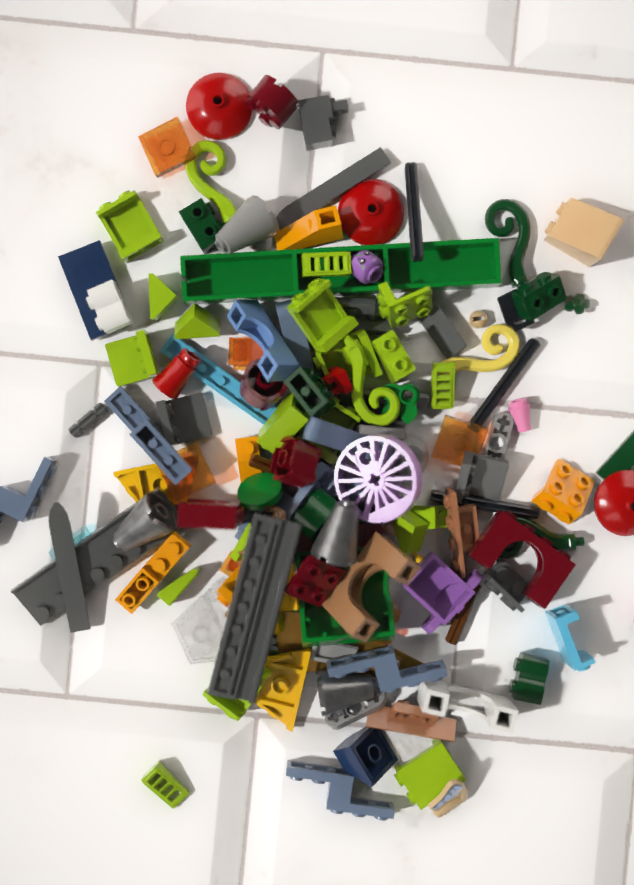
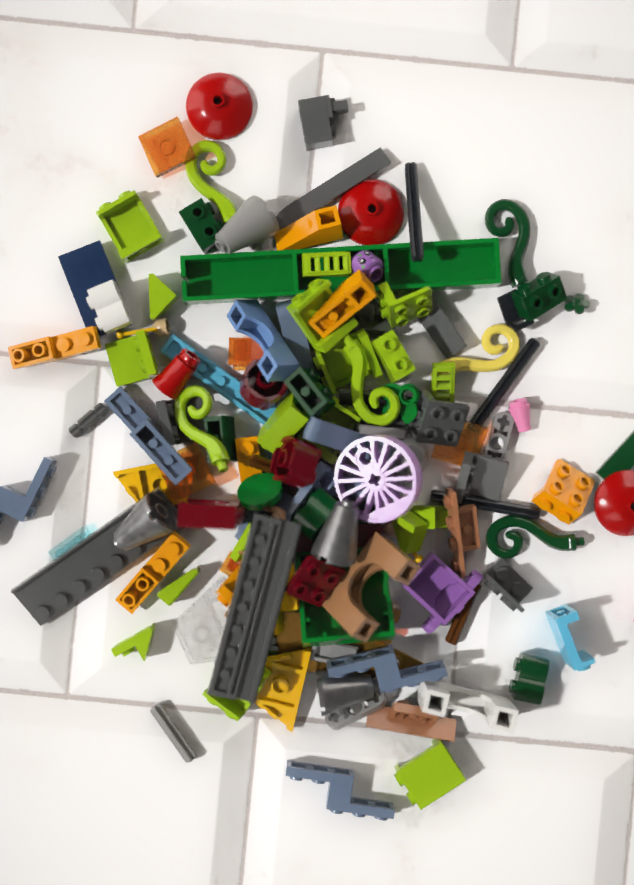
(54, 348): none -> light orange slope
(68, 569): dark grey piece -> none
(141, 640): none -> lime slope
(154, 786): lime slope -> none
(160, 328): none -> hinge
(173, 732): none -> light grey axle
(197, 324): lime slope -> none
(215, 448): none -> lime plant
(224, 430): none -> dark green brick
(272, 102): dark red brick -> none
(340, 380): red tile -> none
(343, 303): none -> light orange slope
(366, 755): dark blue slope -> none
(438, 421): none -> dark grey bracket
(450, 797): tan arm -> none
(478, 324): tan hinge -> none
(552, 565): dark red arch -> none
(582, 231): tan slope -> none

